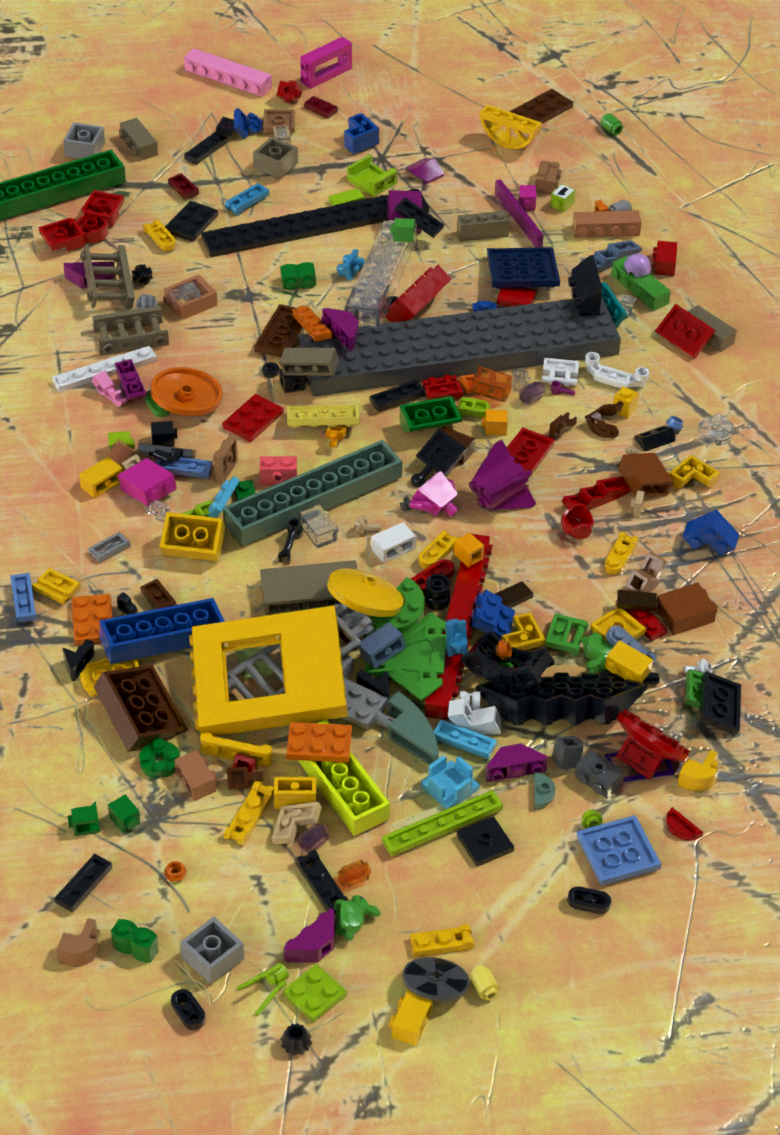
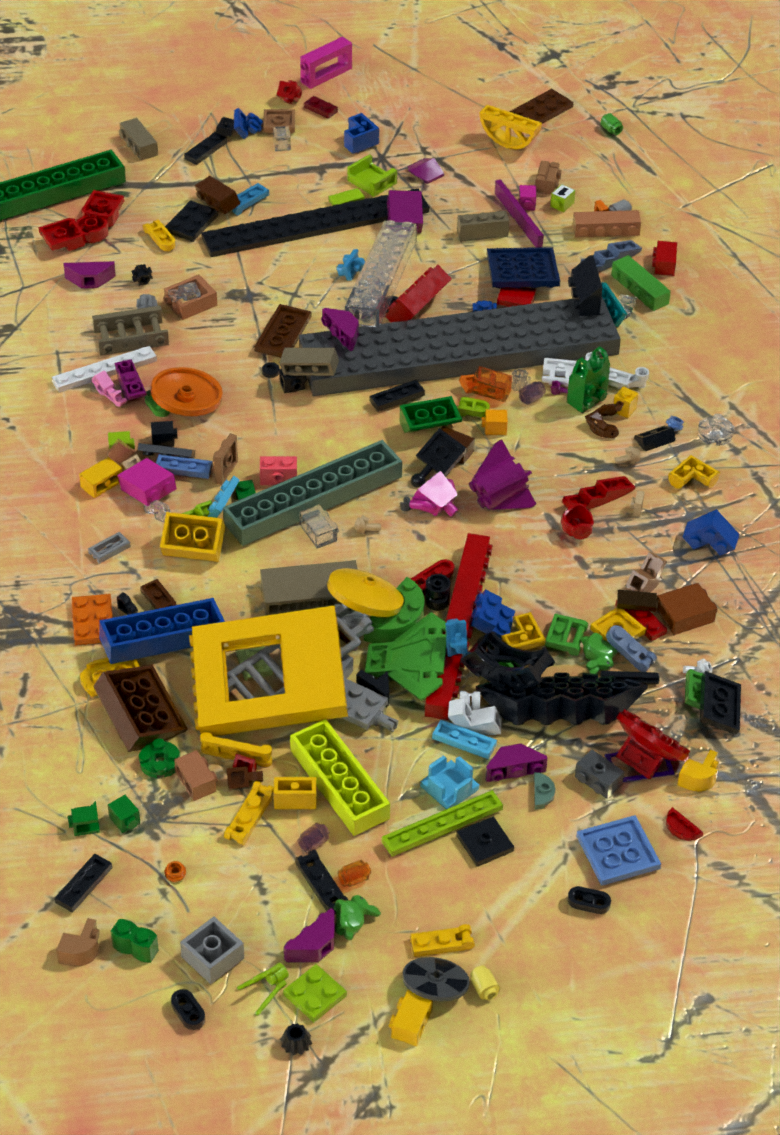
(23, 597): medium blue plate -> none
(56, 586): yellow plate -> none
(77, 661): black slope -> none
(83, 140): light grey brick -> none
(122, 269): dark tan fence -> none
(167, 457): black arm -> none
(183, 186): dark red plate -> none
(217, 195): none -> reddish brown brick
(228, 72): bright pink brick -> none
(253, 418): red plate -> none
(275, 157): dark tan brick -> none
(293, 816): tan plate -> none
(294, 532): black brick -> none
(298, 275): green brick -> none
(311, 323): orange plate -> none
(319, 742): orange plate -> none
(323, 415): light yellow plate -> none
(335, 434): light orange plate -> none
(382, 645): sand blue brick -> none
(393, 542): white brick -> none
(403, 230): bright green brick -> none
(411, 729): sand green slope -> none
(423, 219): black plate -> none
(437, 549): yellow plate -> none
(442, 387): red plate -> none
(468, 549): light orange brick -> none
(504, 649): orange plate -> none
(515, 594): dark brown tile -> none
(530, 448): red plate -> none
(560, 425): reddish brown plate -> none
(567, 752): dark grey brick -> none
(589, 381): none -> green brick
(591, 818): lime plate -> none
(620, 553): yellow plate -> none
(628, 662): yellow brick -> none
(637, 264): lavender hair -> none
(645, 474): dark orange brick -> none
(685, 331): red plate -> none
(724, 334): dark tan brick -> none

